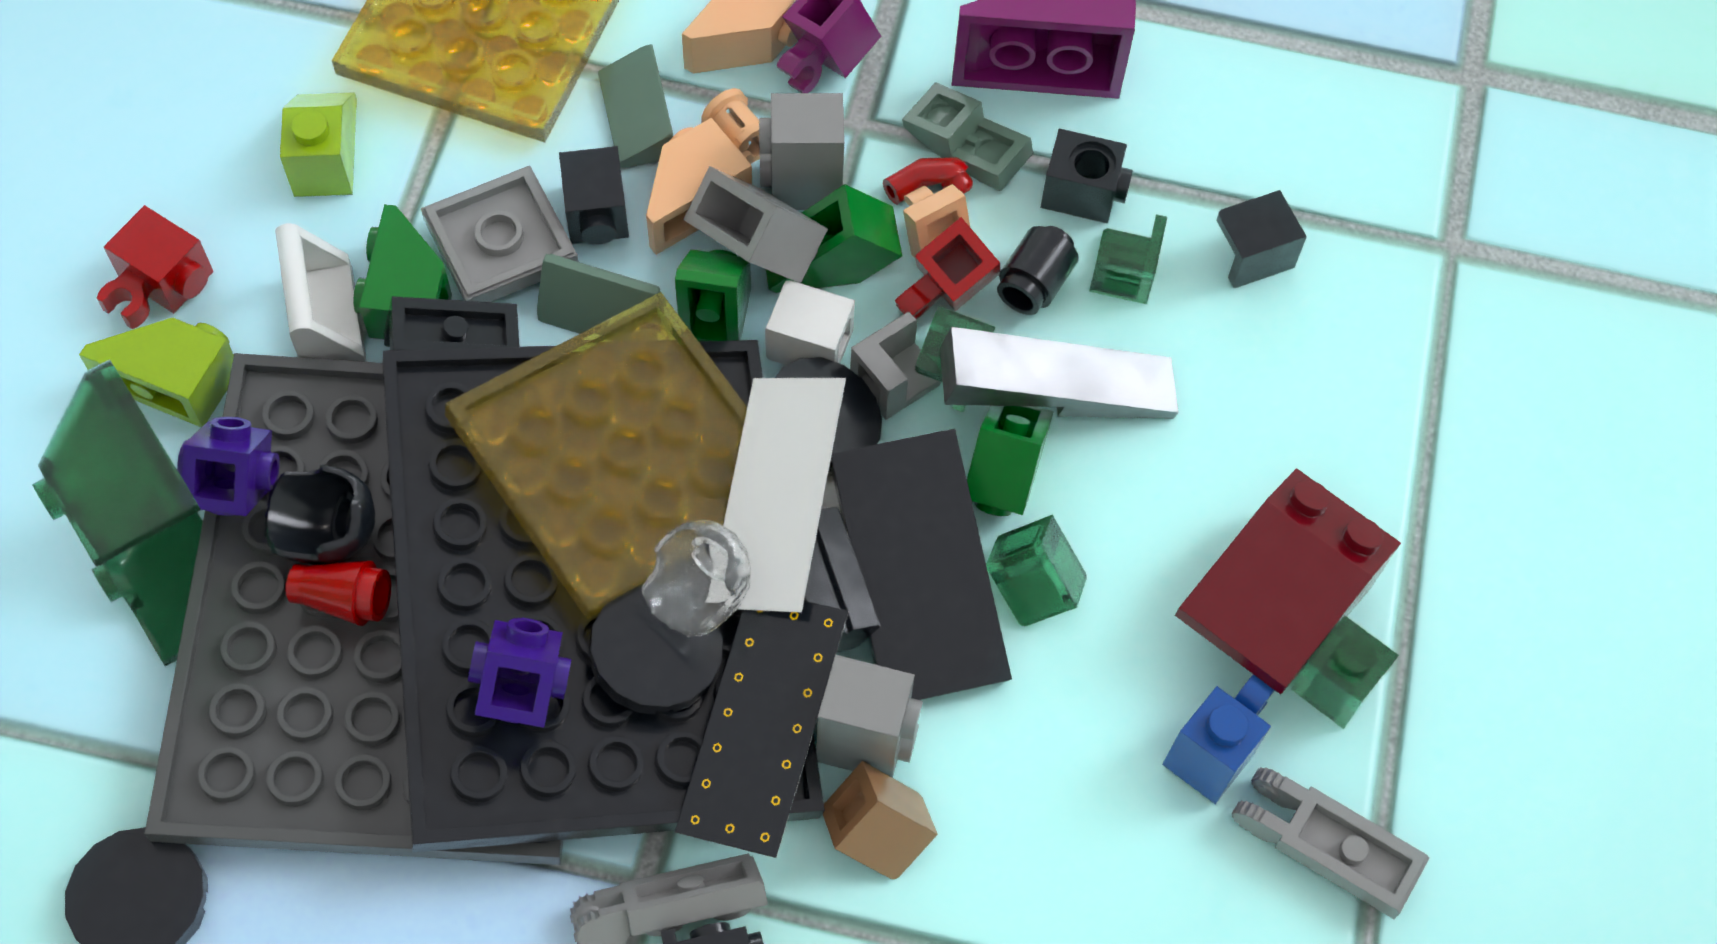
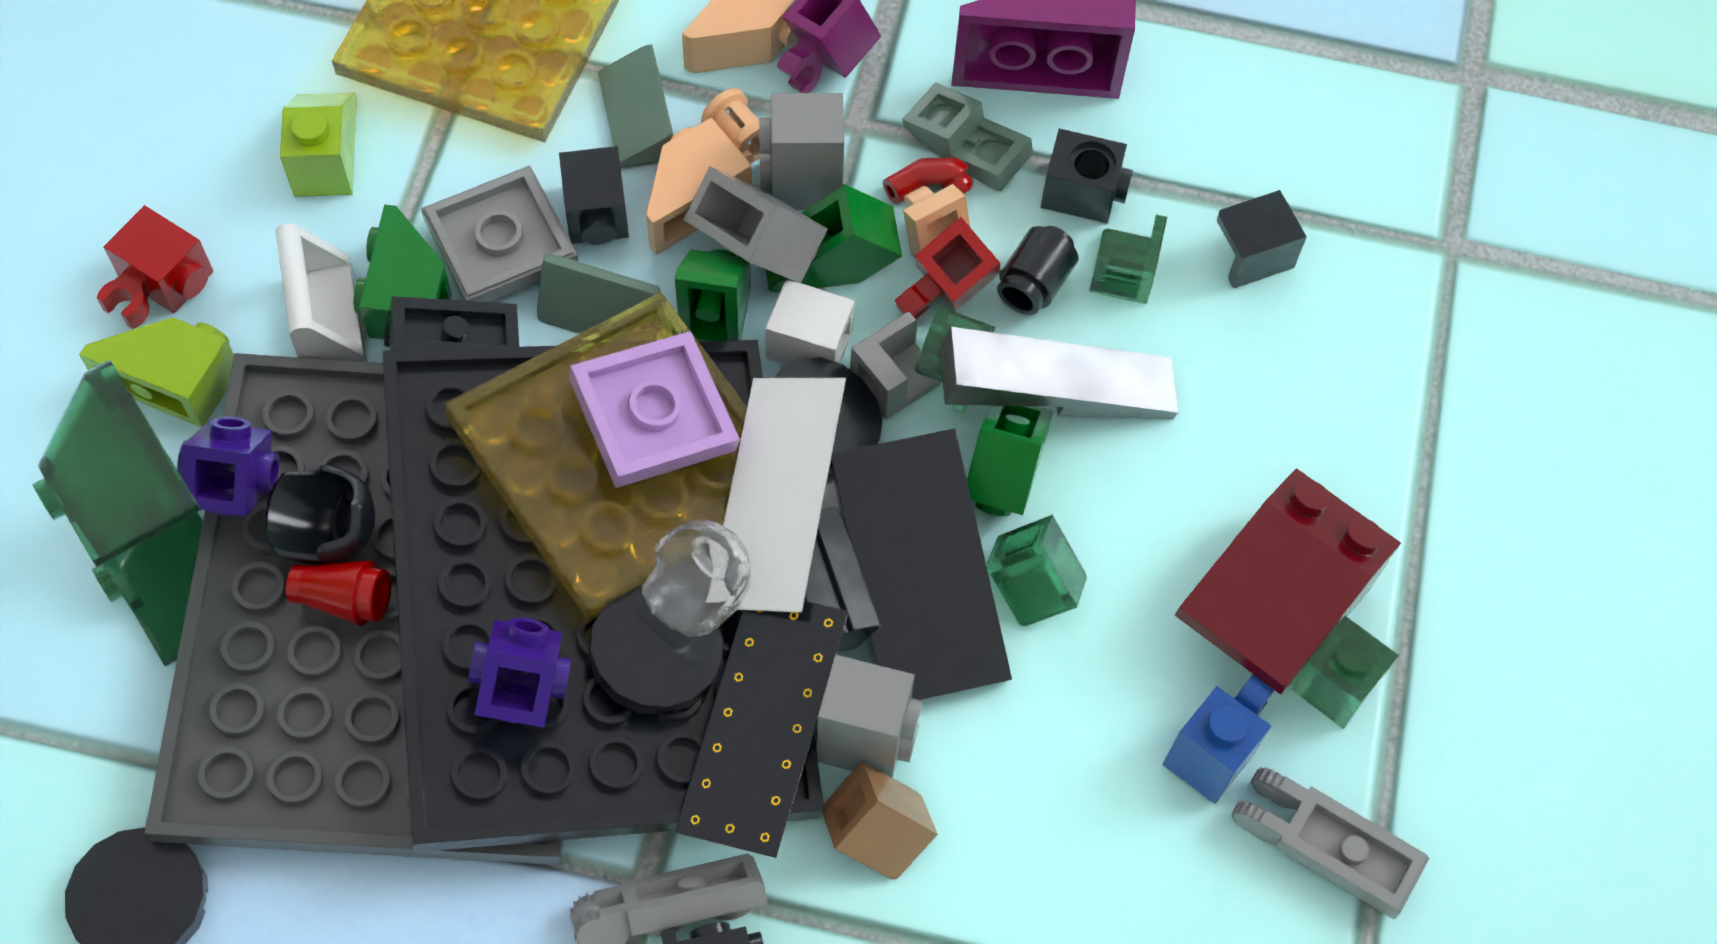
(653, 409): none -> lavender plate

